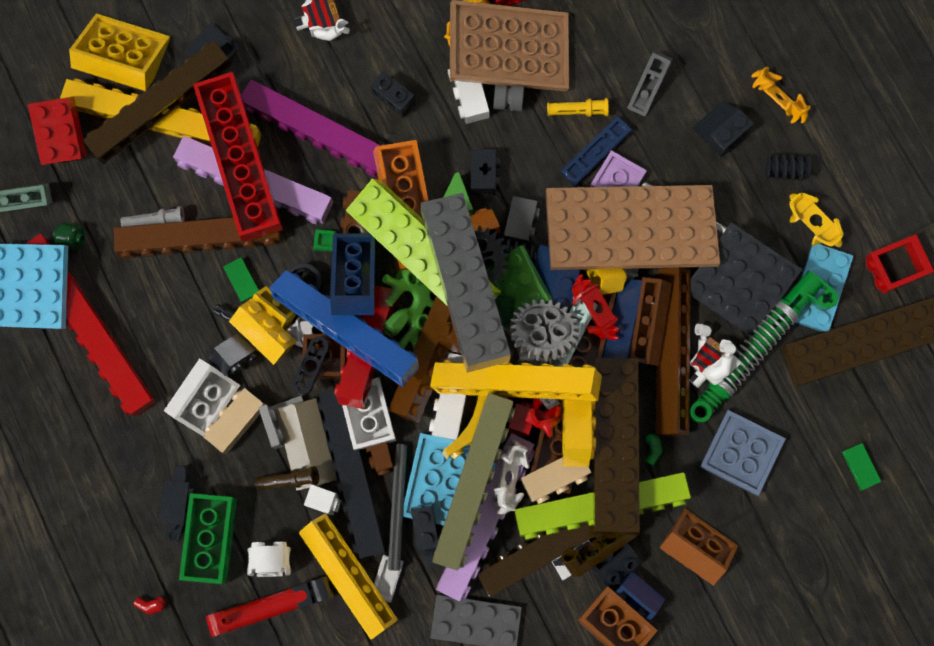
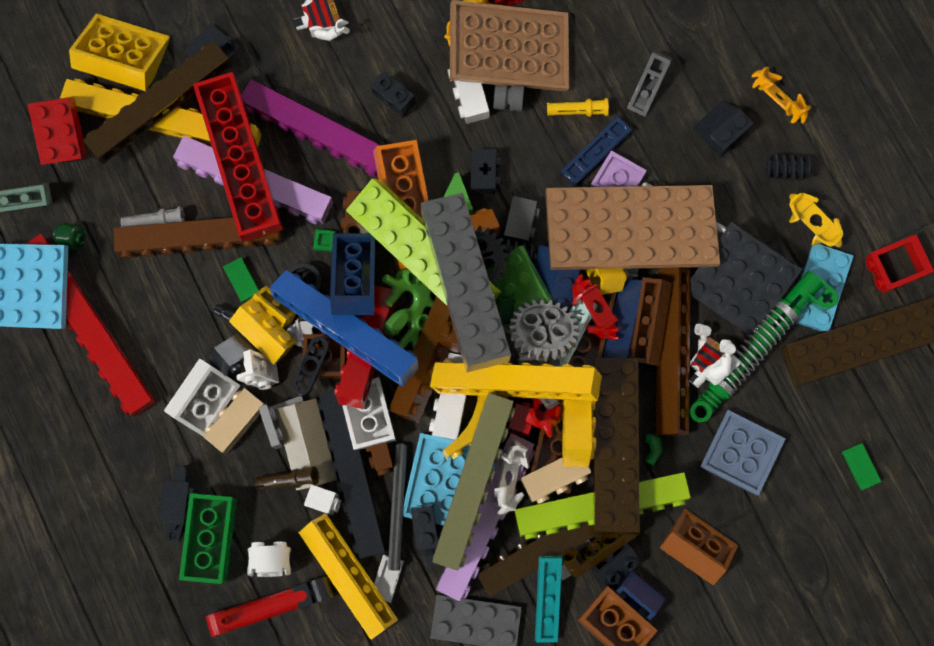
(150, 607): red arm -> none
(259, 371): none -> white bracket
(548, 599): none -> teal plate

